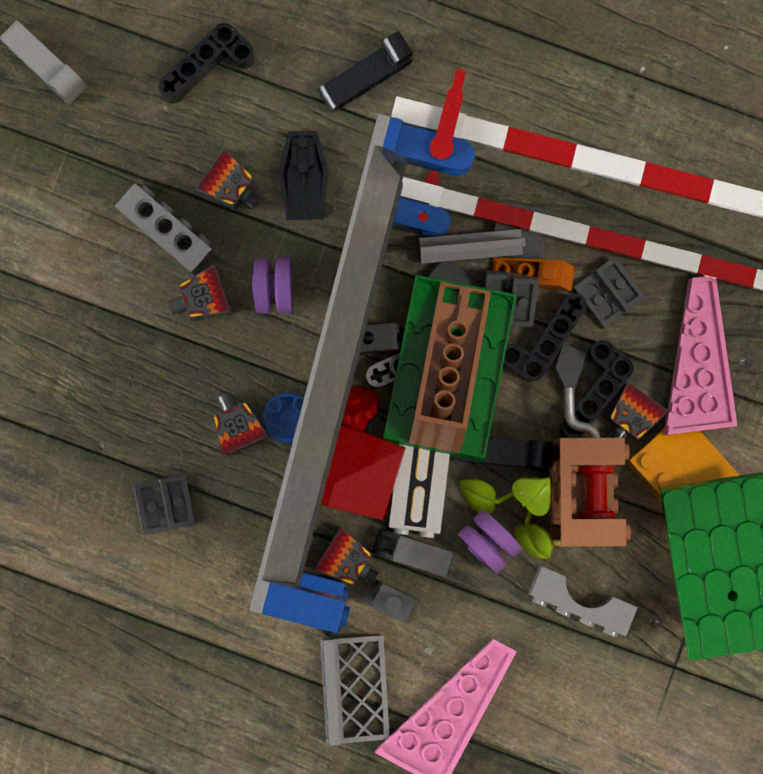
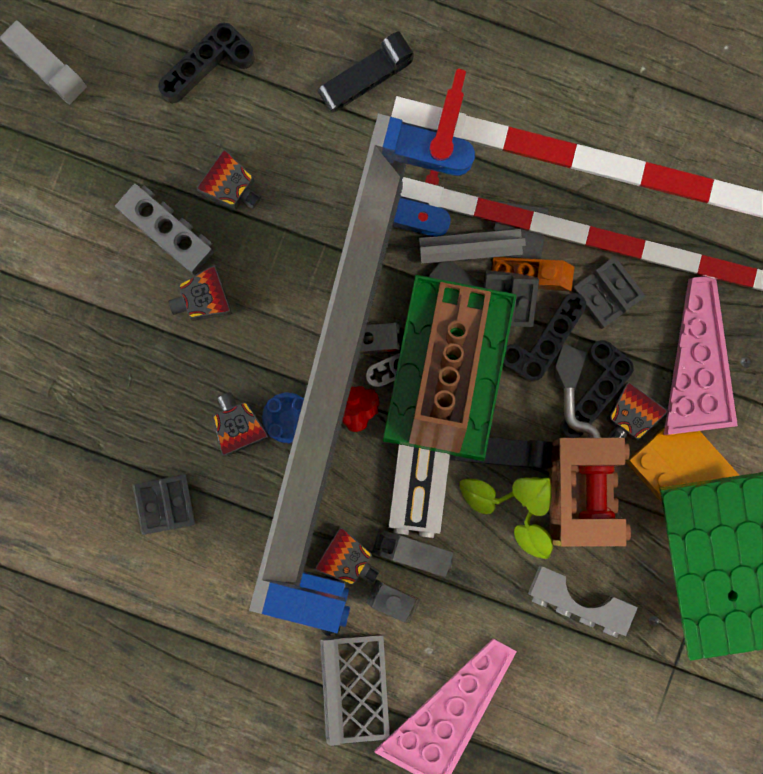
(272, 285): medium lavender wheel -> none
(303, 176): black piece -> none
(362, 473): red slope -> none
(485, 545): medium lavender wheel -> none

